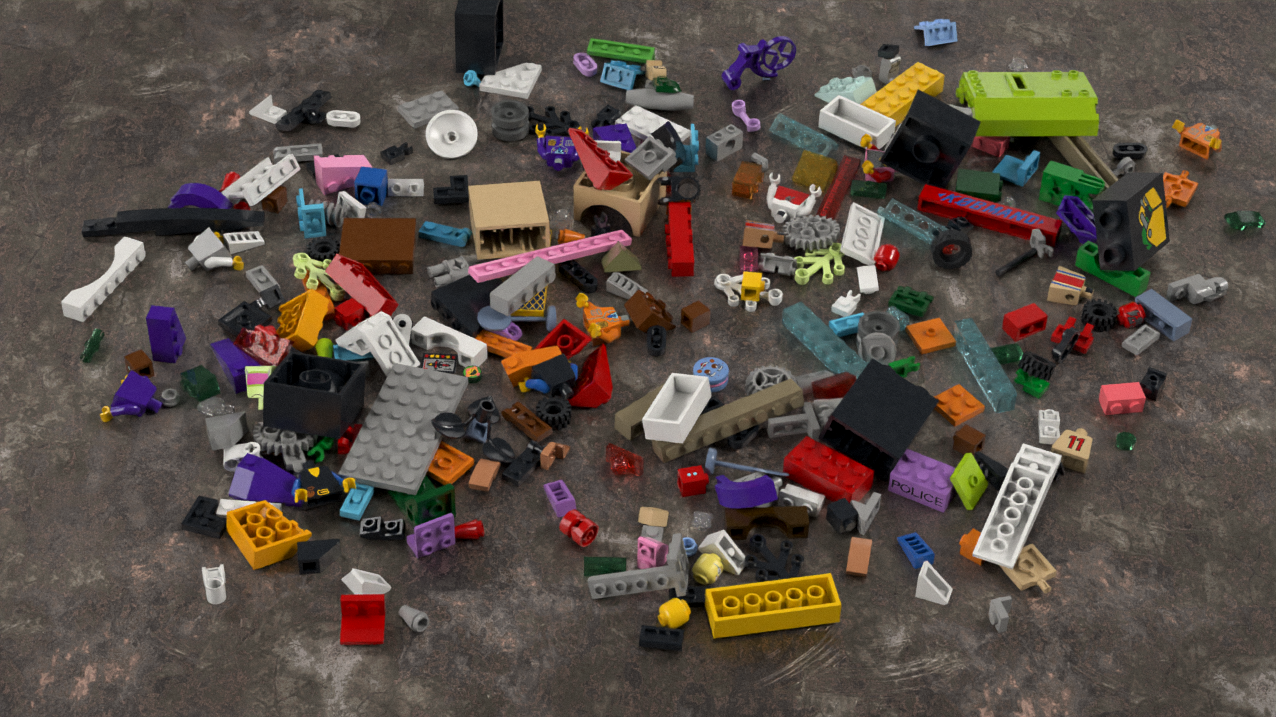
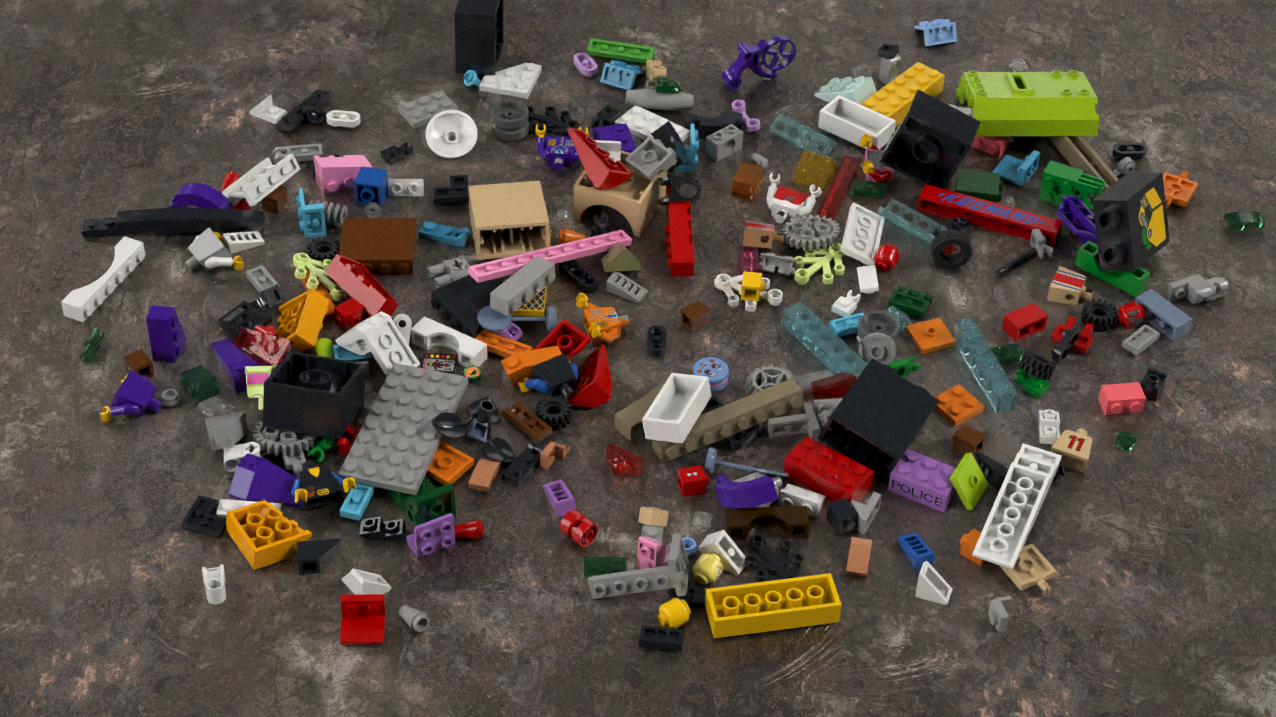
(354, 208): white plate -> none
(648, 312): reddish brown slope -> none
(708, 126): none -> black arch
(1199, 138): orange torso -> none

